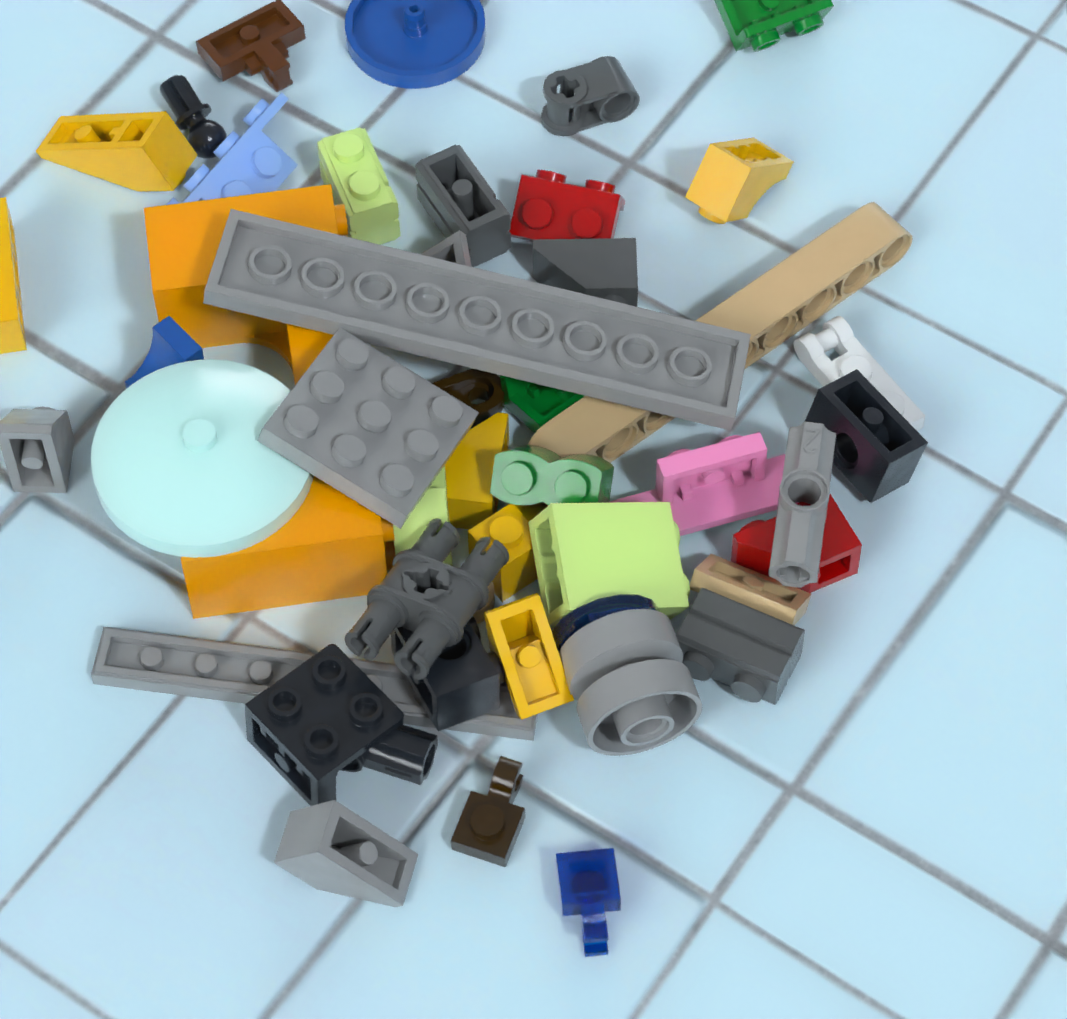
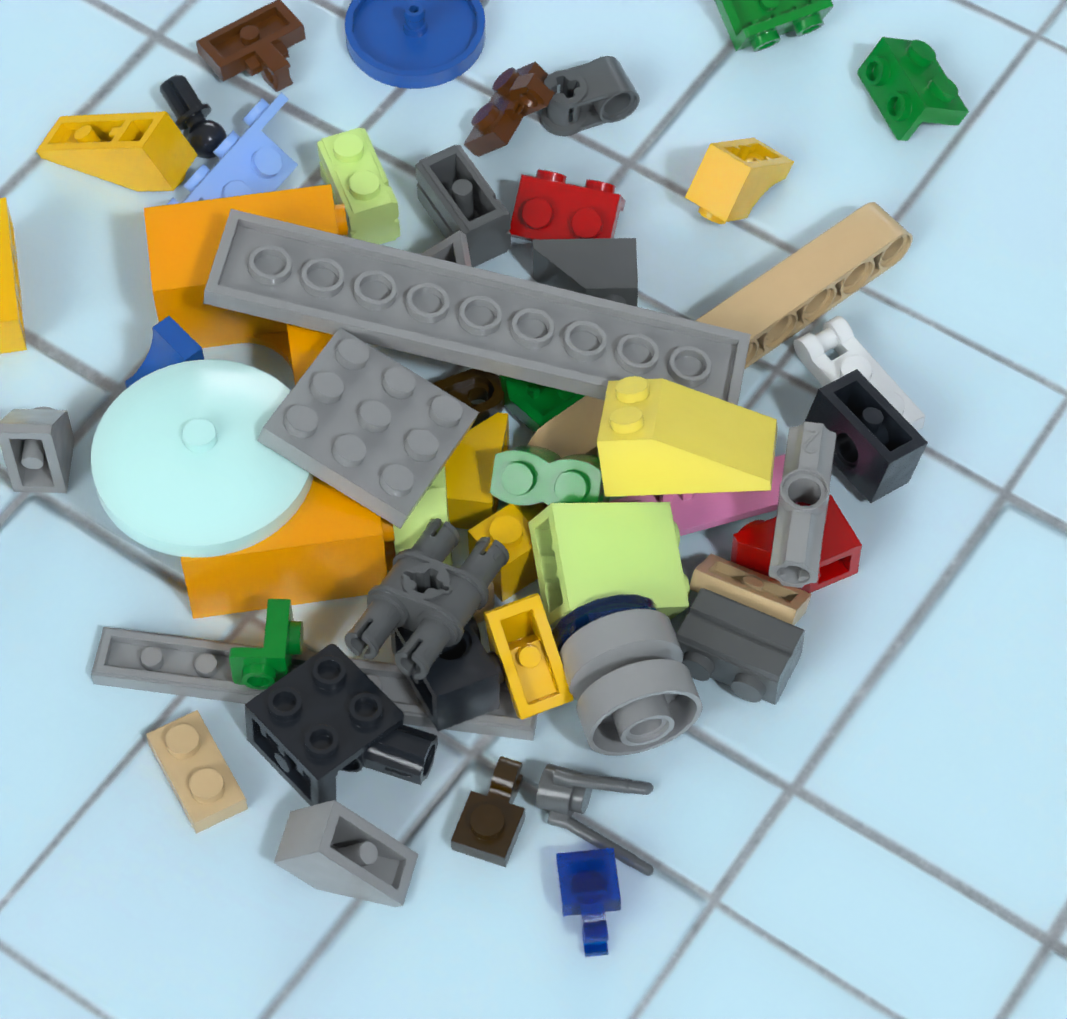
(197, 771): none -> tan plate
(283, 638): none -> green bracket
(515, 96): none -> reddish brown hinge
(569, 791): none -> dark grey plant
(681, 441): none -> light yellow slope
(910, 86): none -> green bracket

